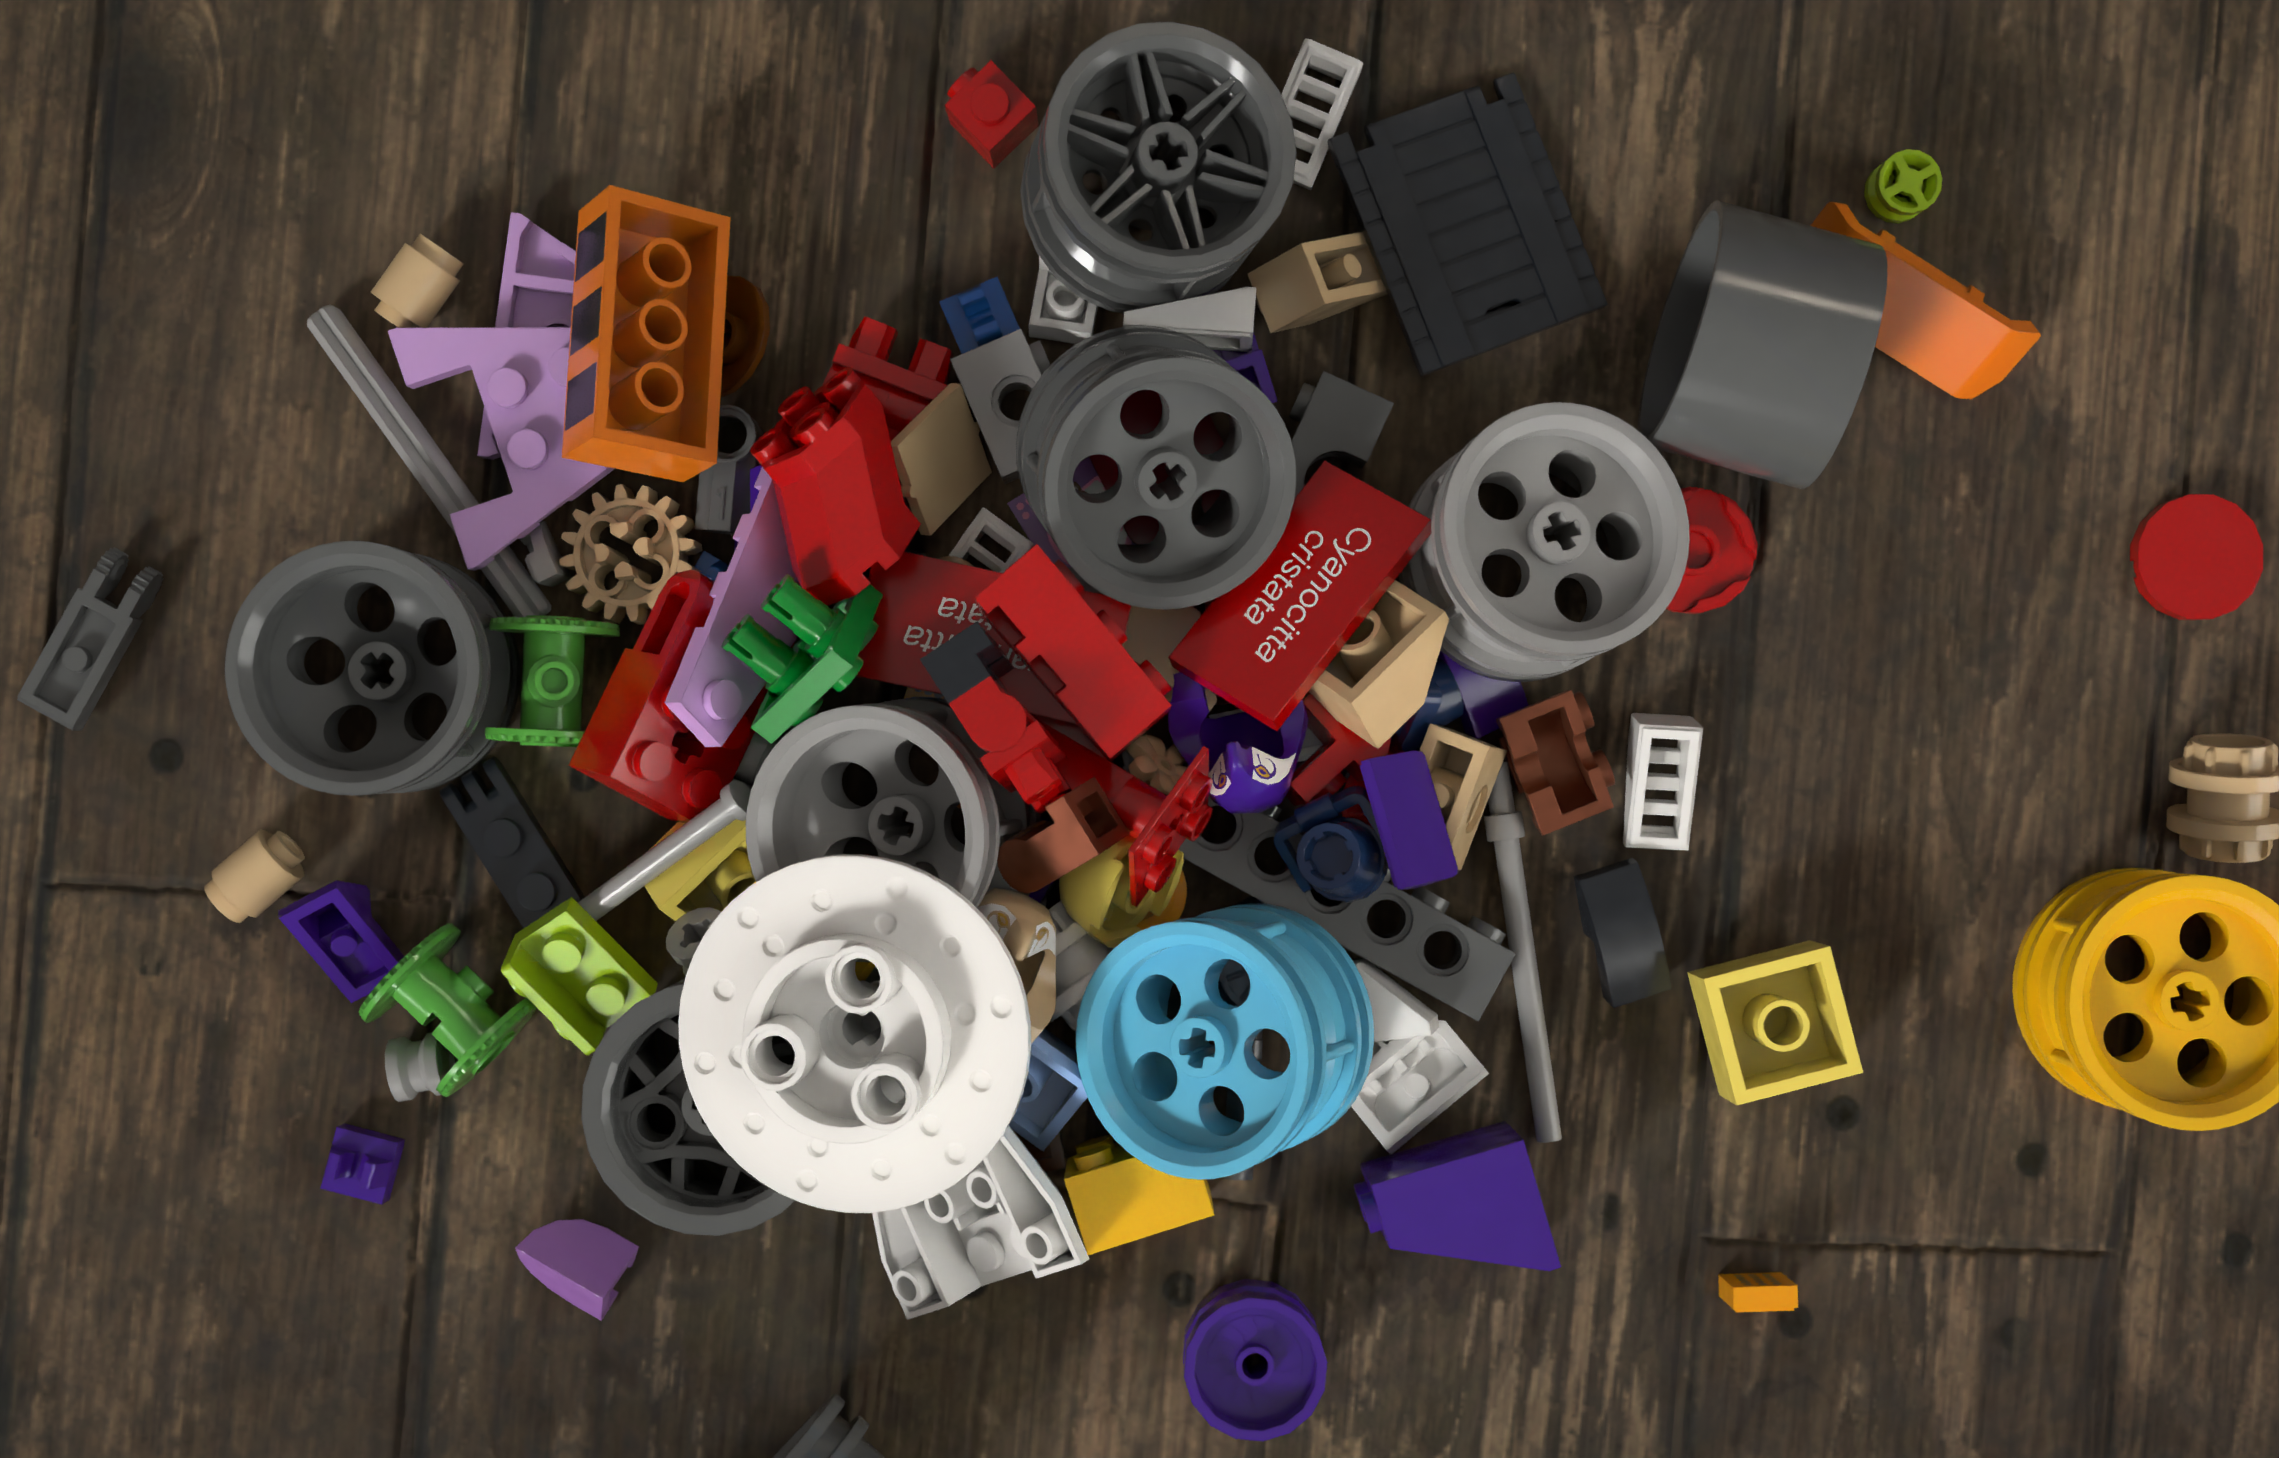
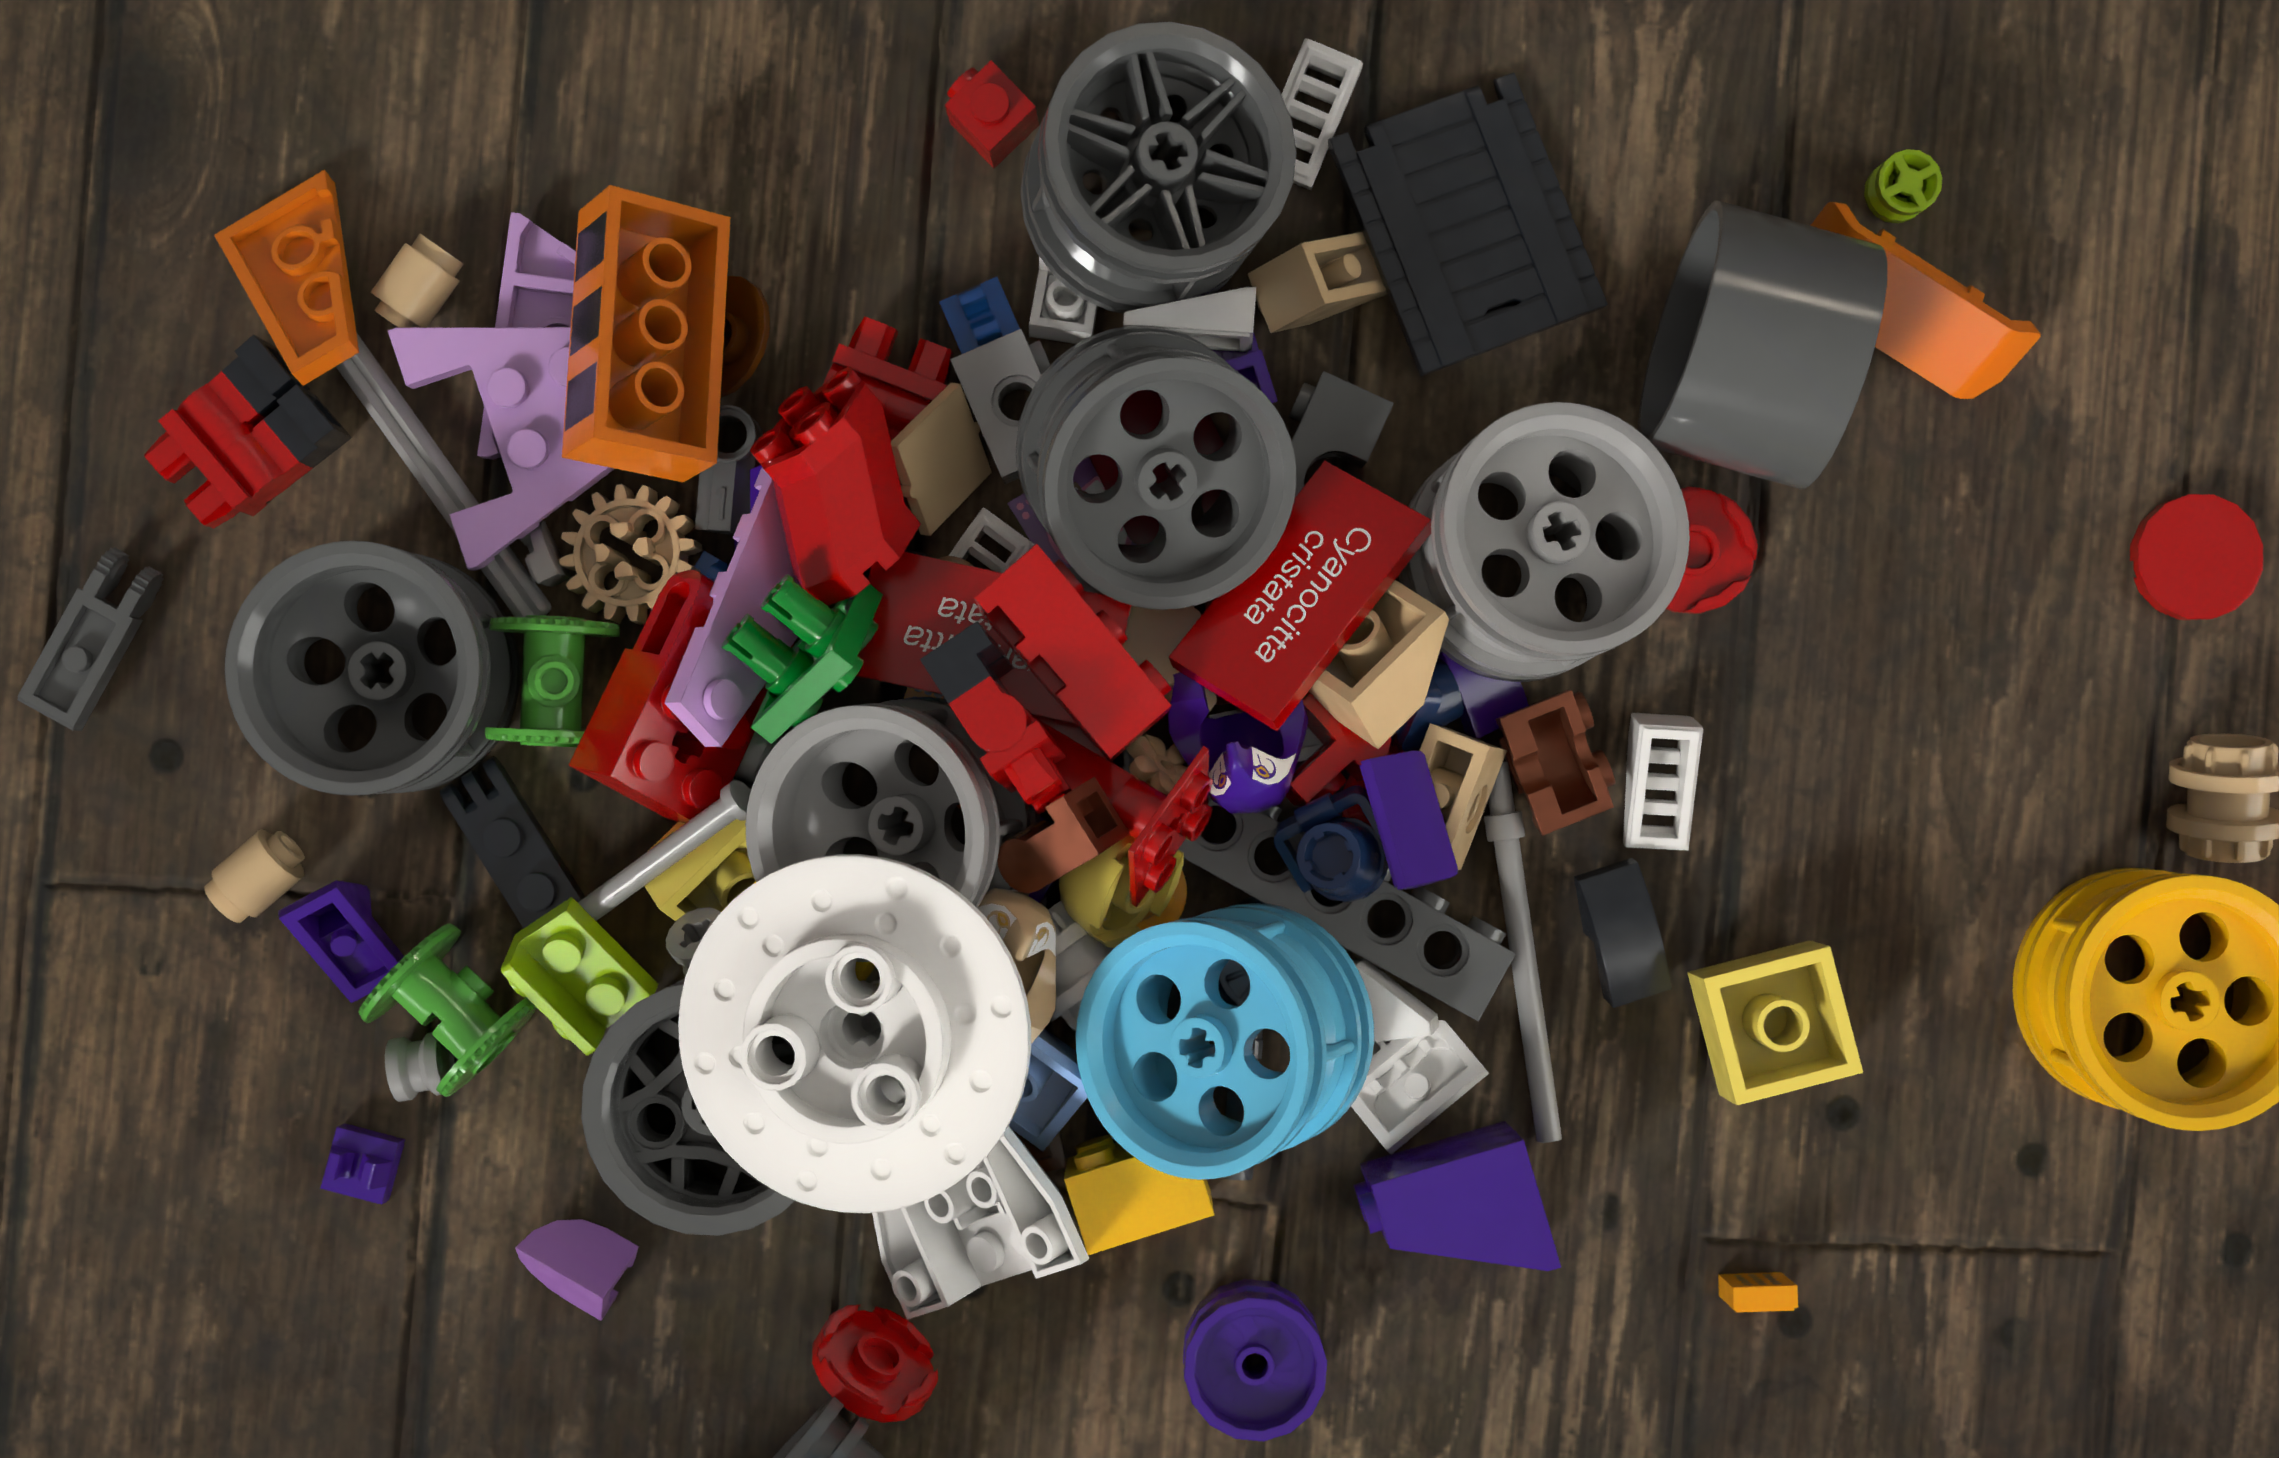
(247, 434): none -> red hips
(298, 275): none -> orange wing
(874, 1363): none -> red tile

